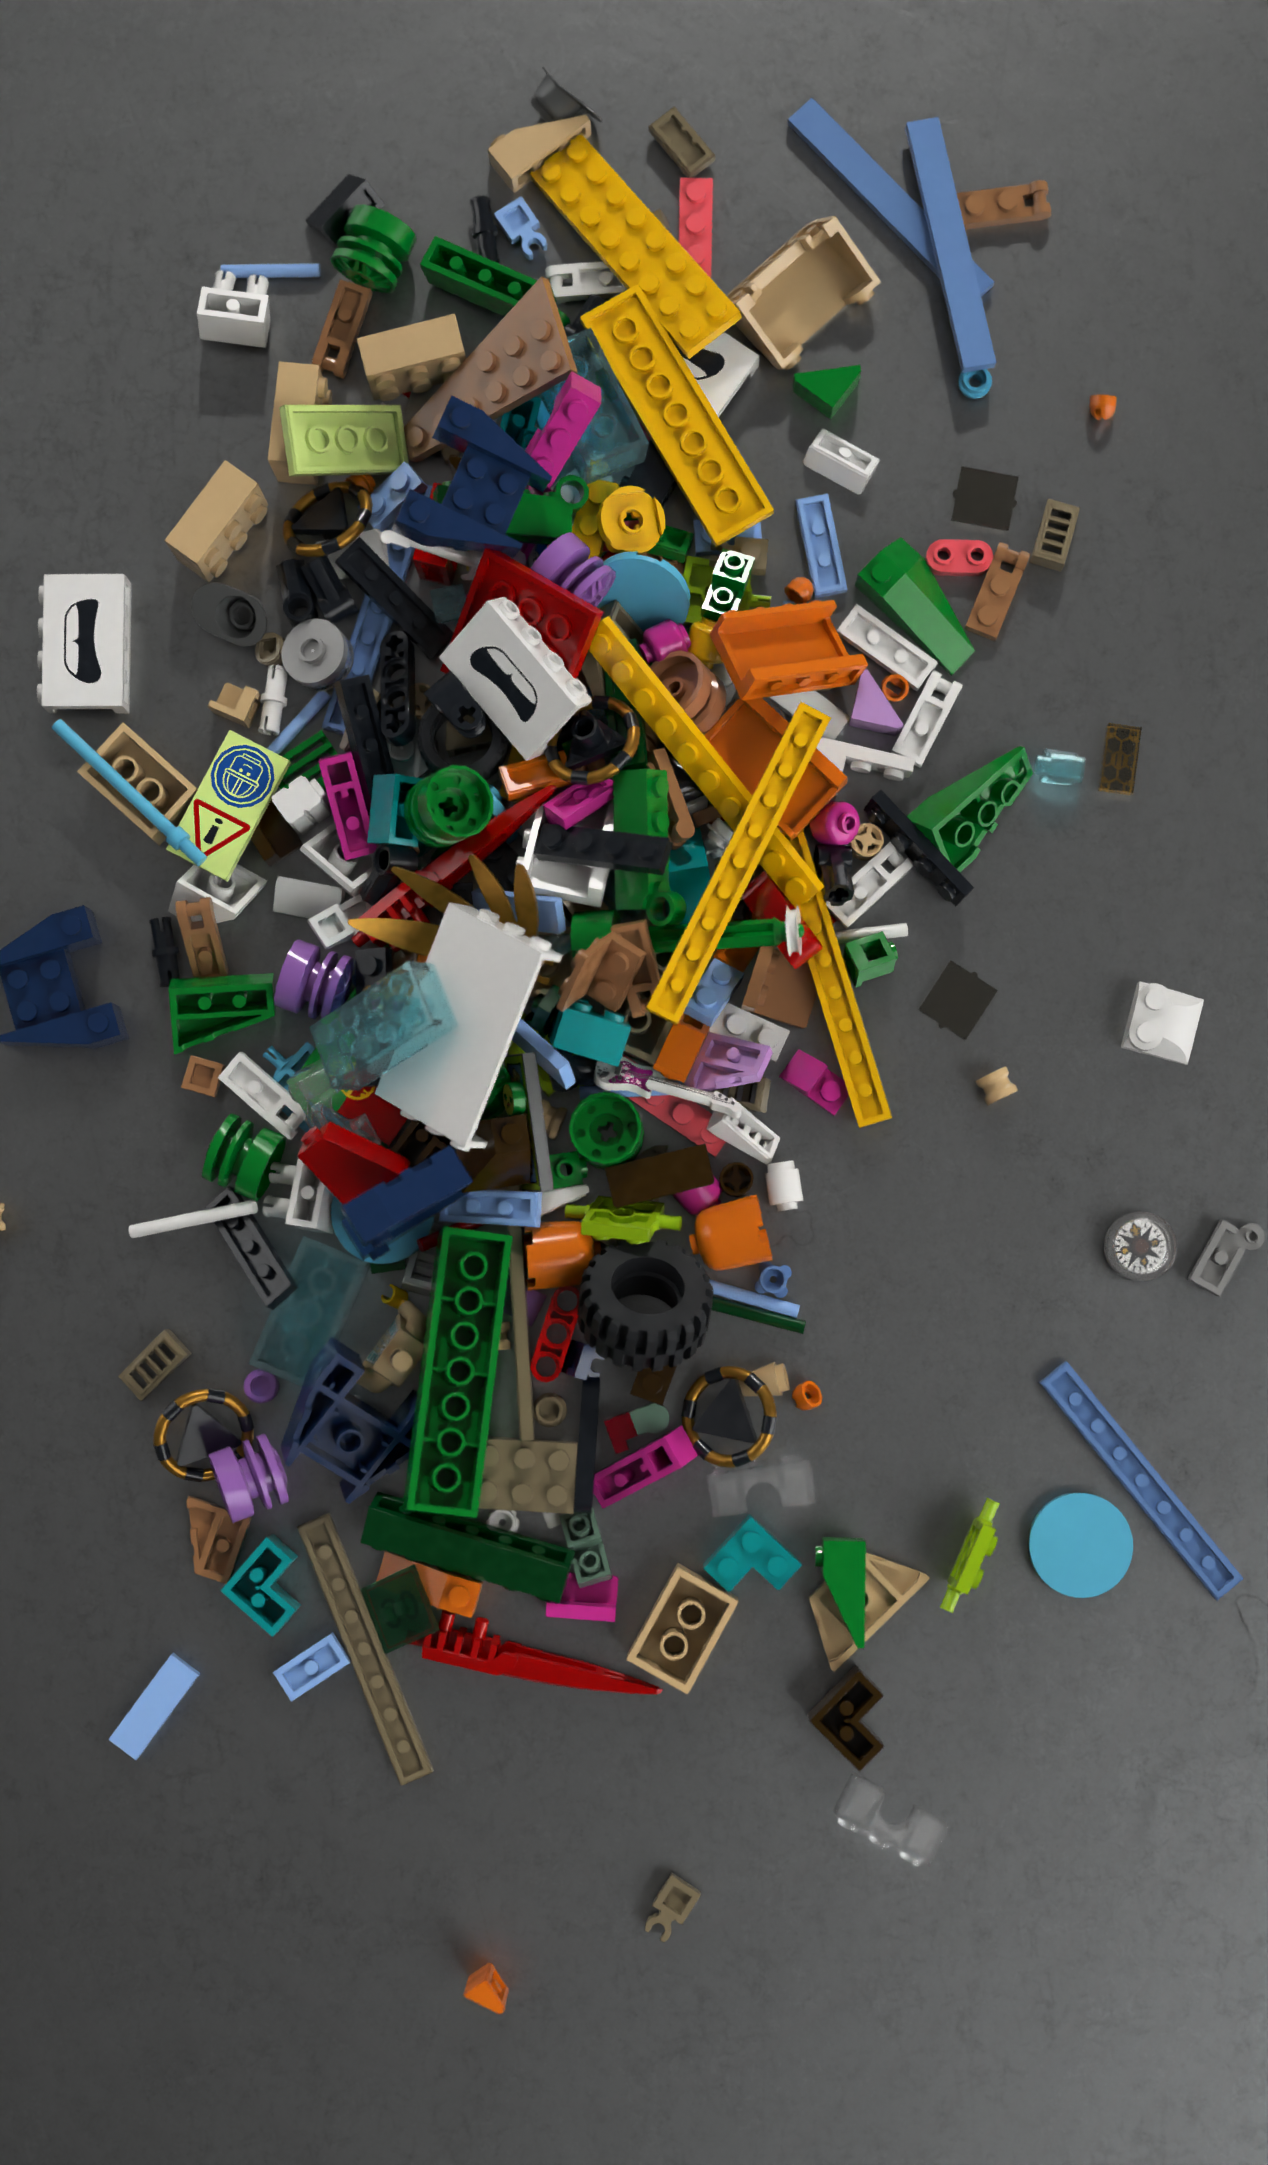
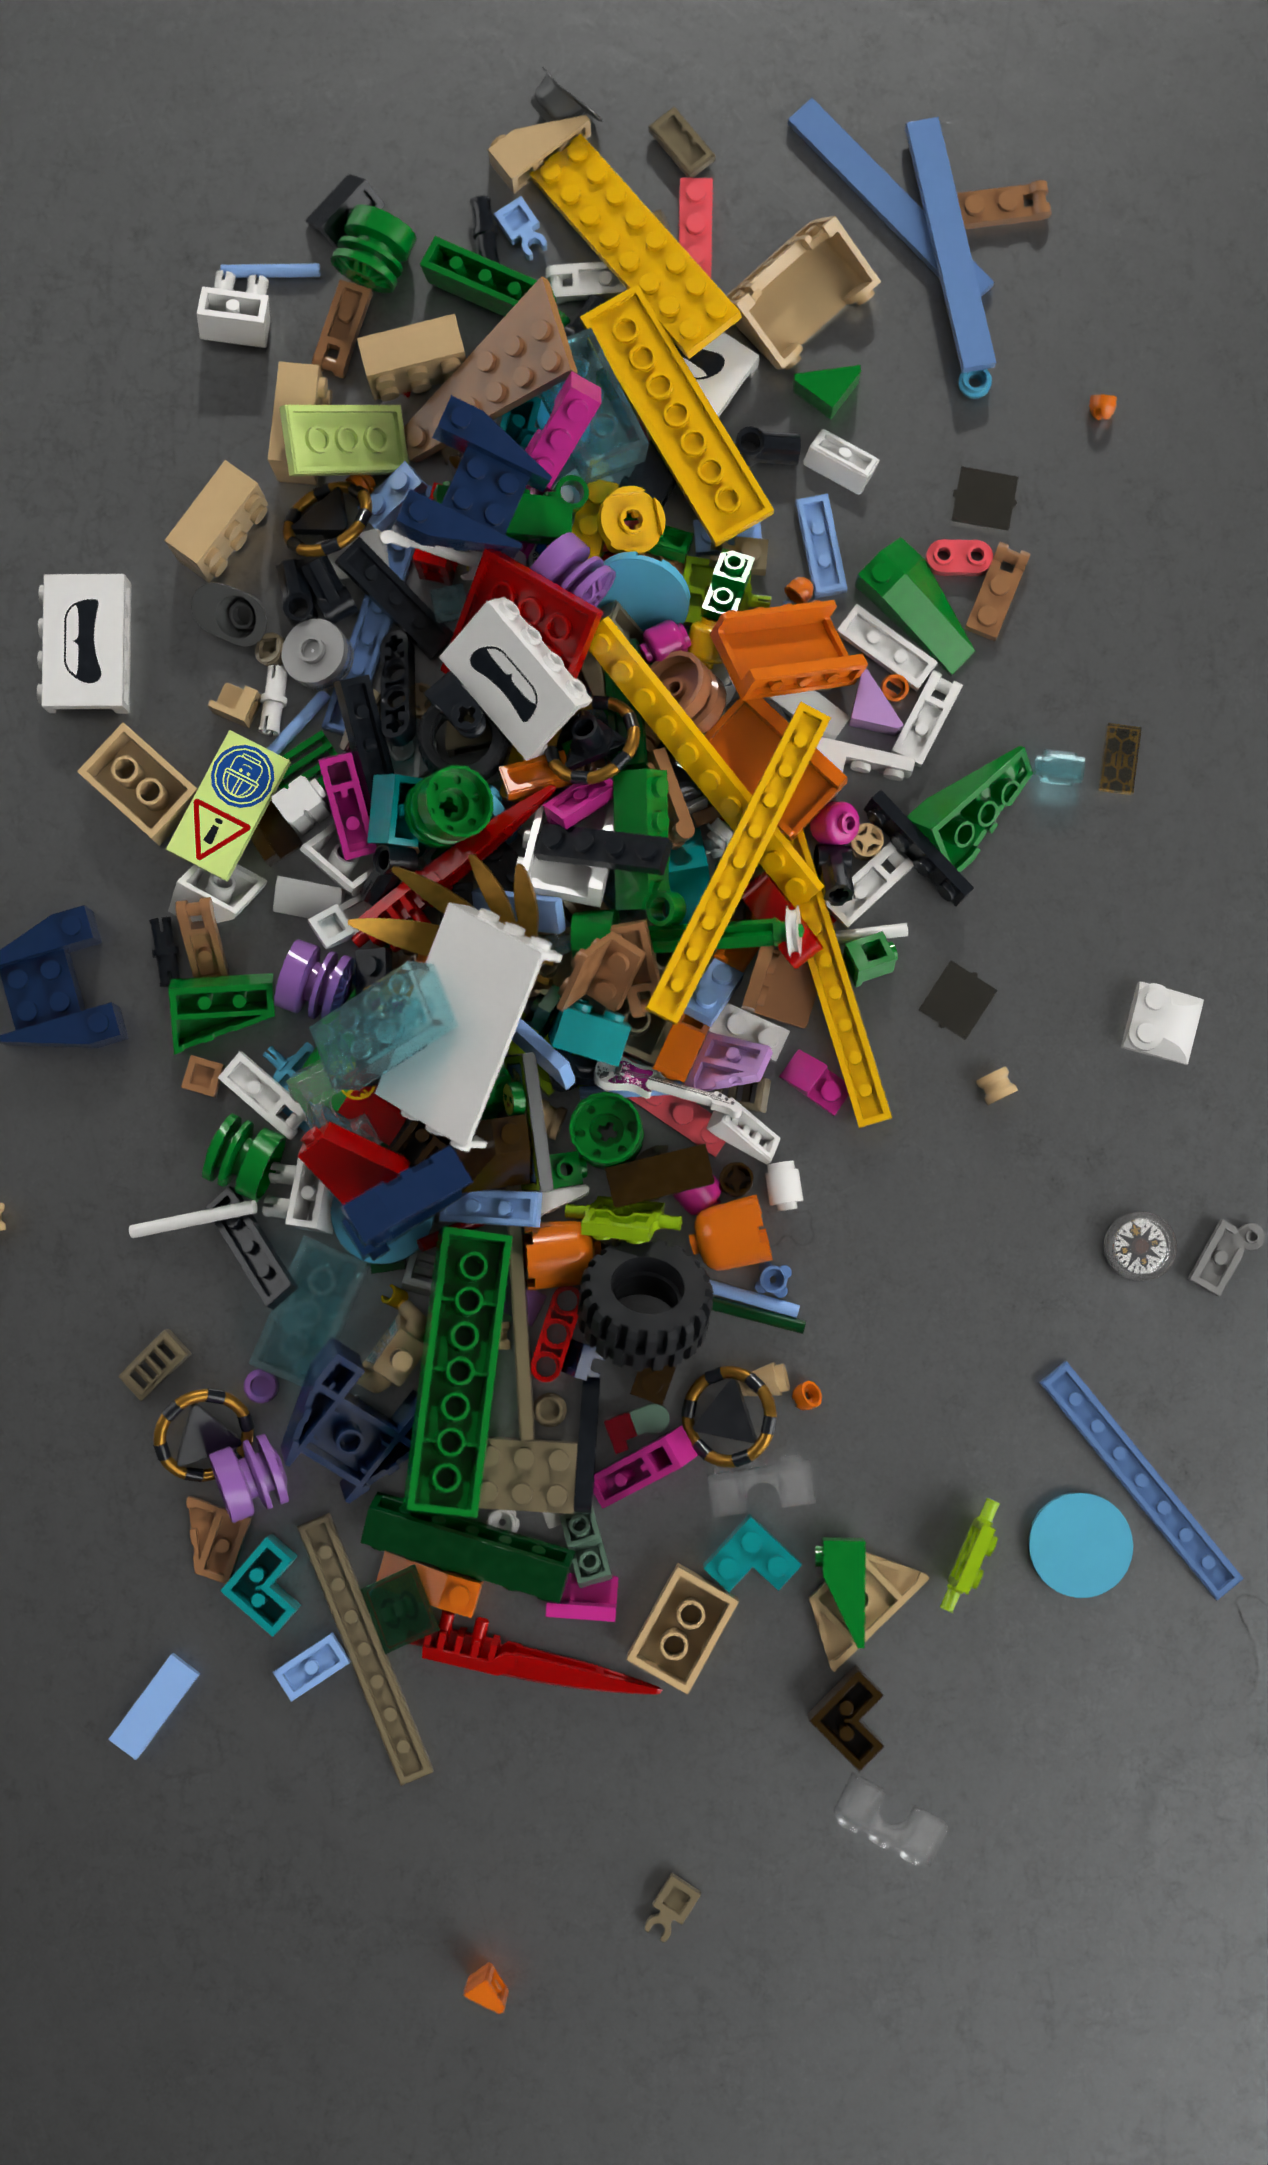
(175, 836): medium azure bar -> none
(771, 446): none -> black piece
(1047, 558): dark tan slope -> none

